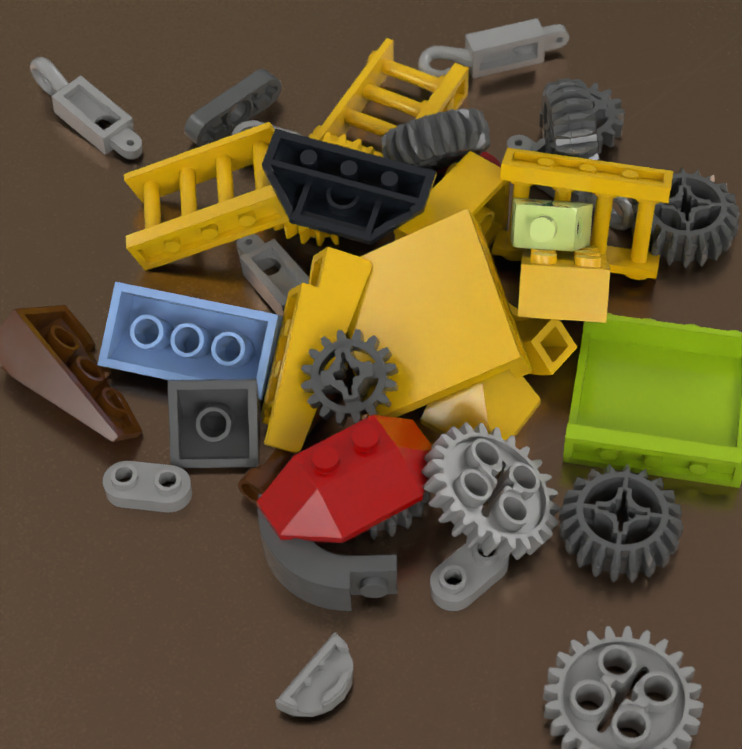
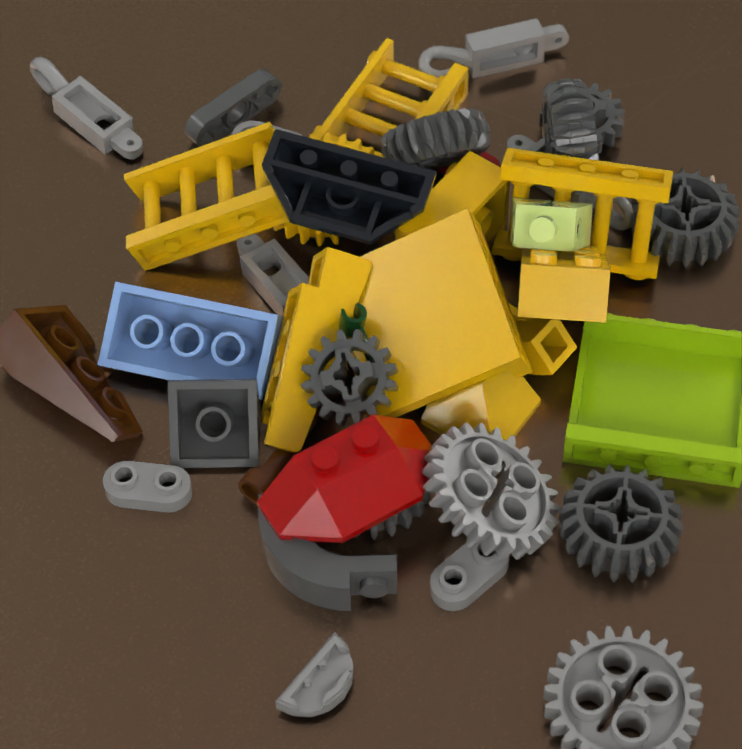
(349, 325): none -> dark green hand

